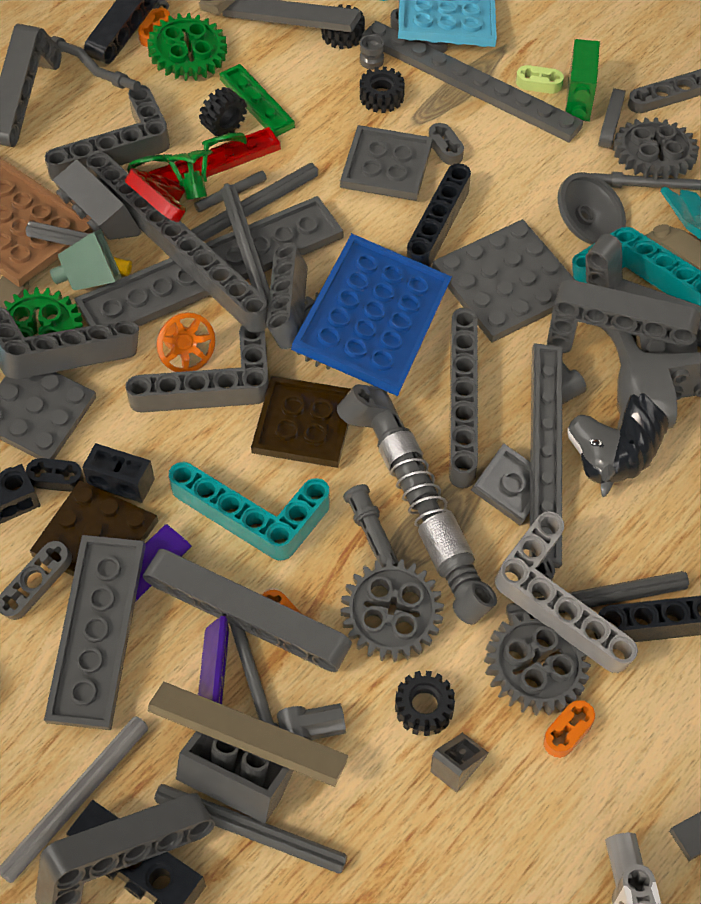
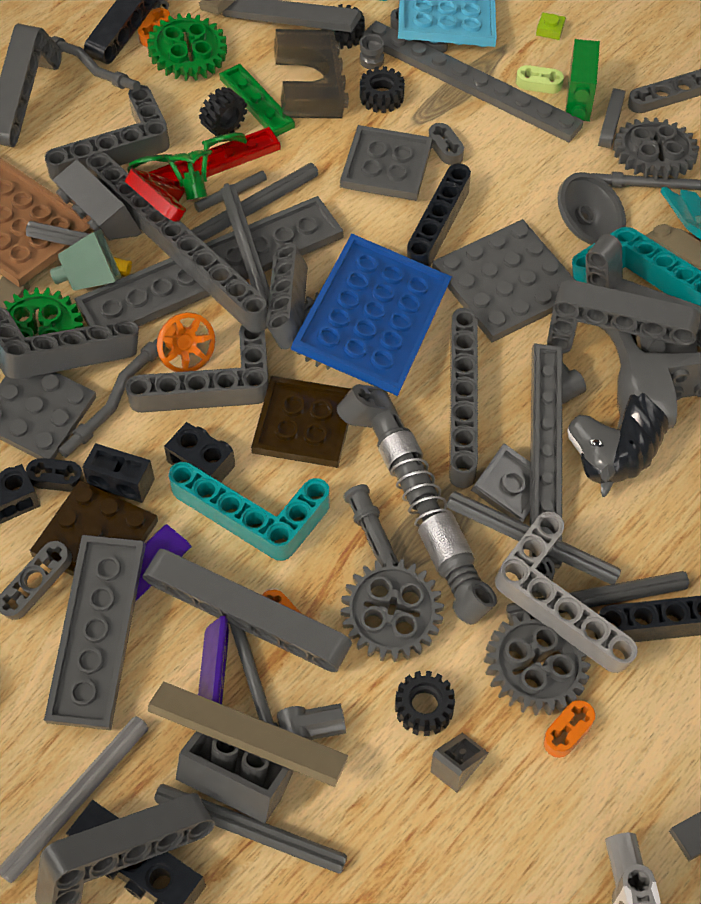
(84, 432): none -> dark grey bar
(203, 452): none -> black brick
(319, 51): none -> clear smoke arch
(517, 529): none -> dark grey axle
(550, 26): none -> lime plate

